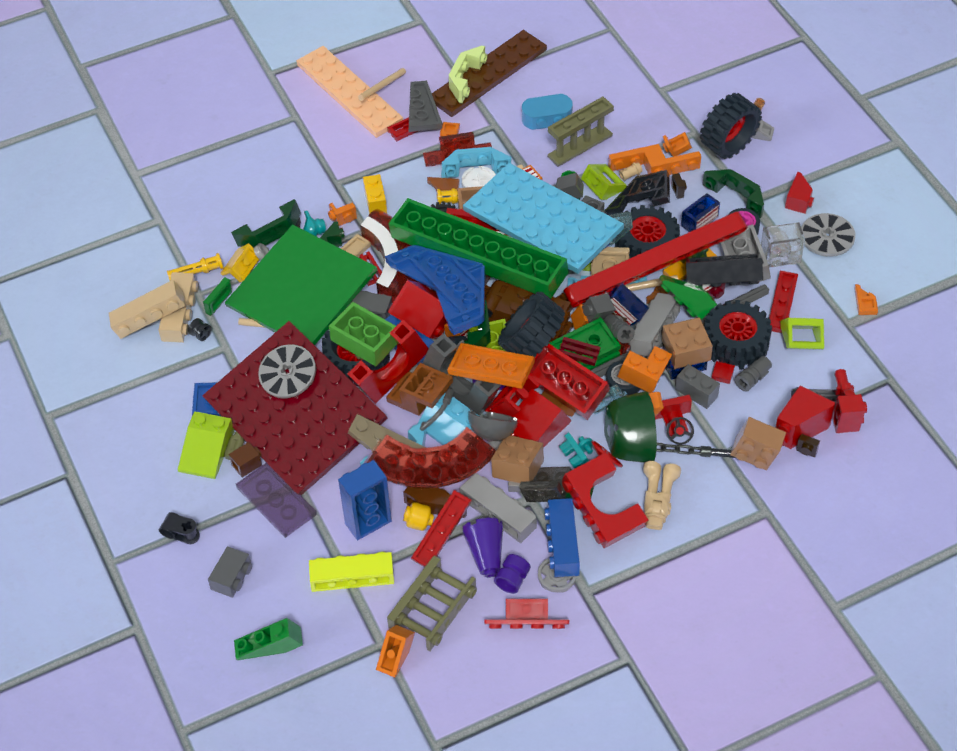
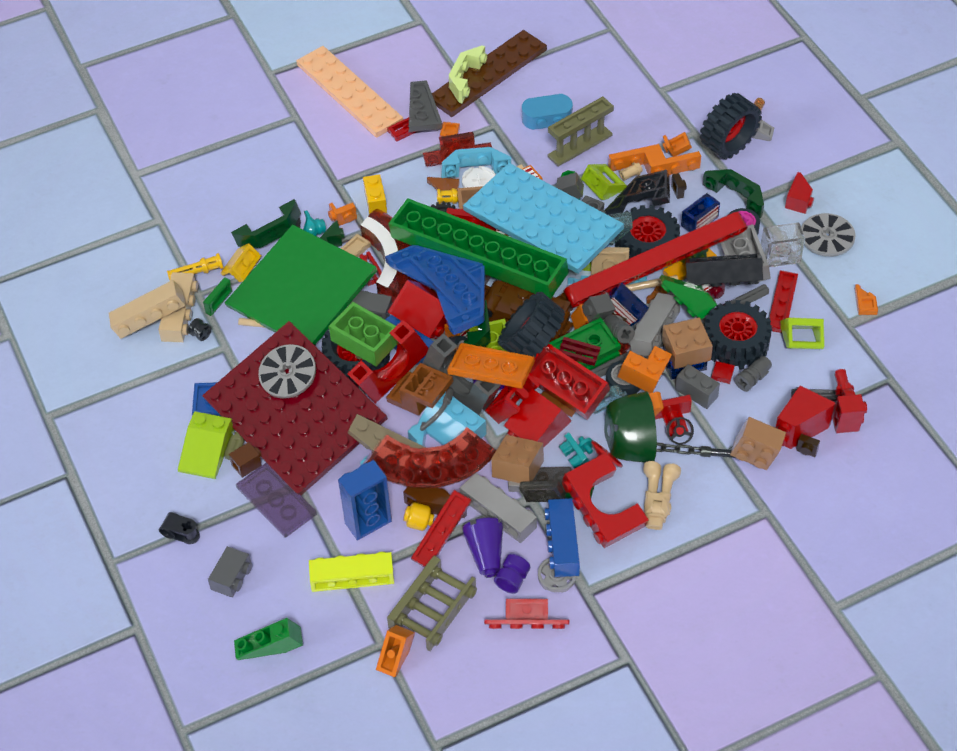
(261, 250): light grey tile -> none
(382, 84): tan bar -> none
(492, 426): dark grey cylinder -> none

